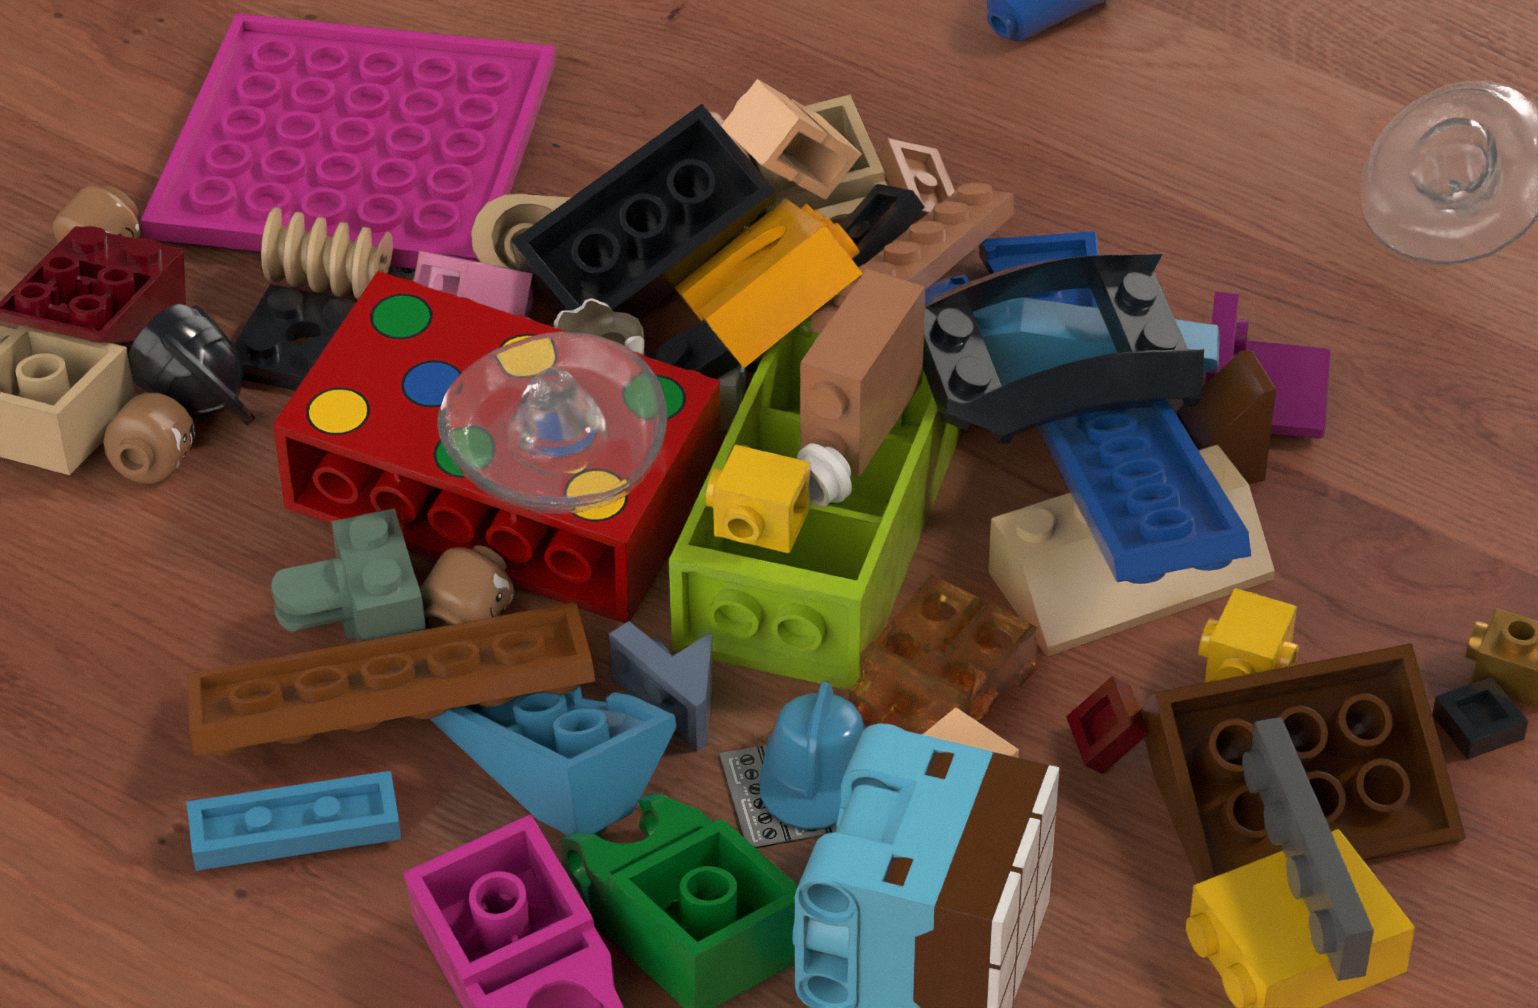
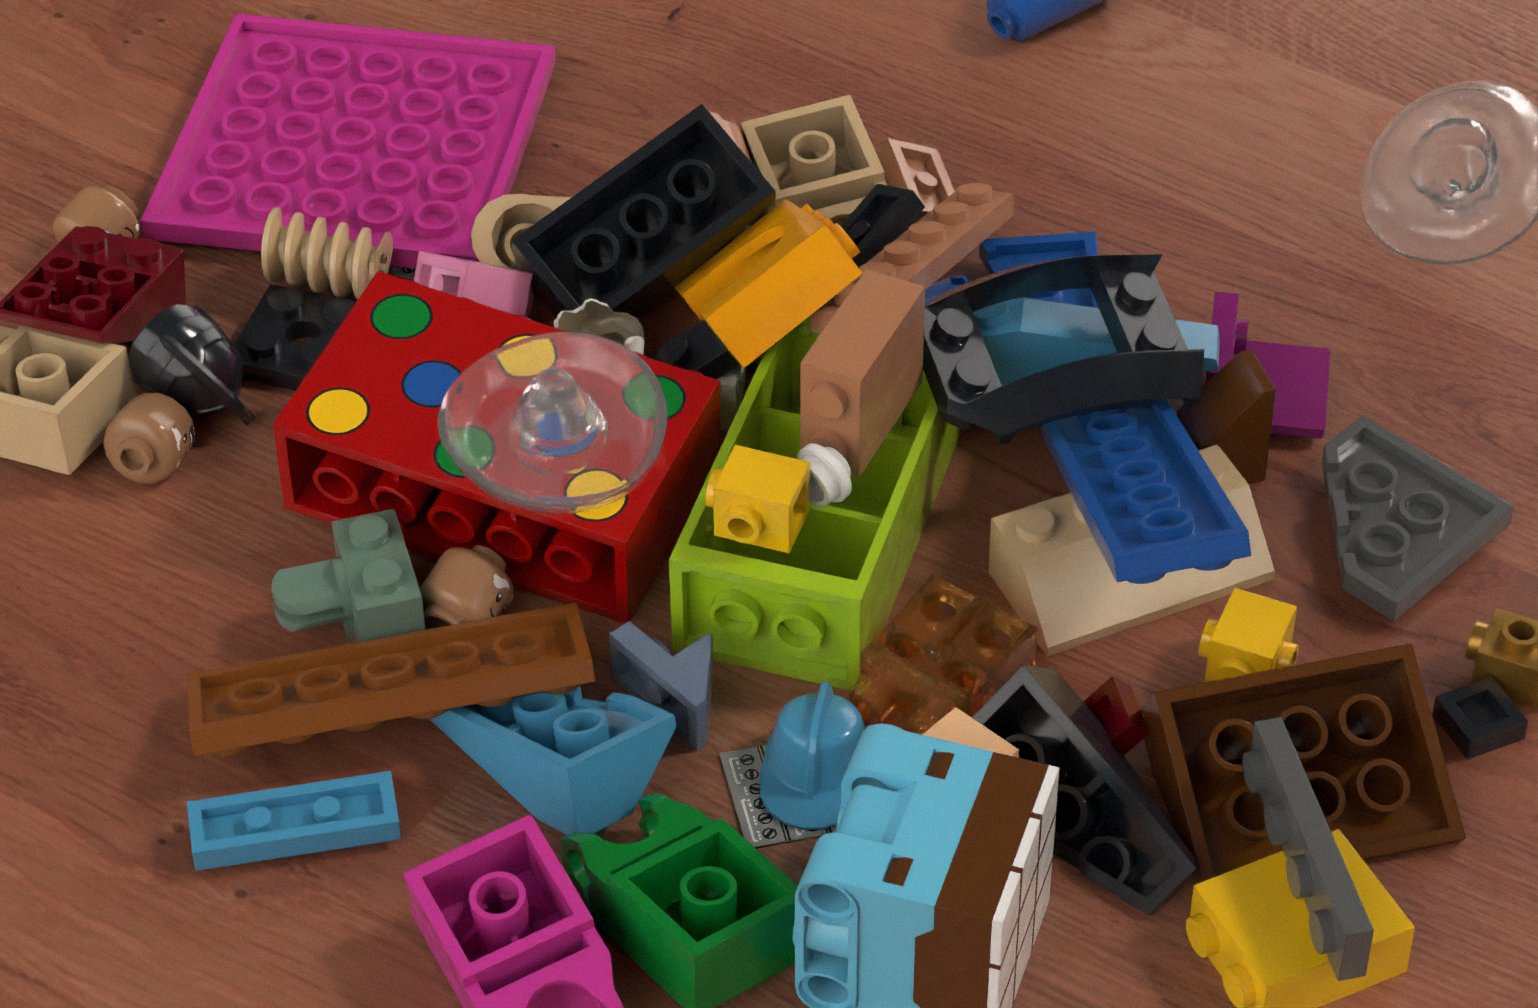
(790, 139): light nougat piece -> none
(1103, 810): none -> black wedge
(1401, 517): none -> dark grey plate

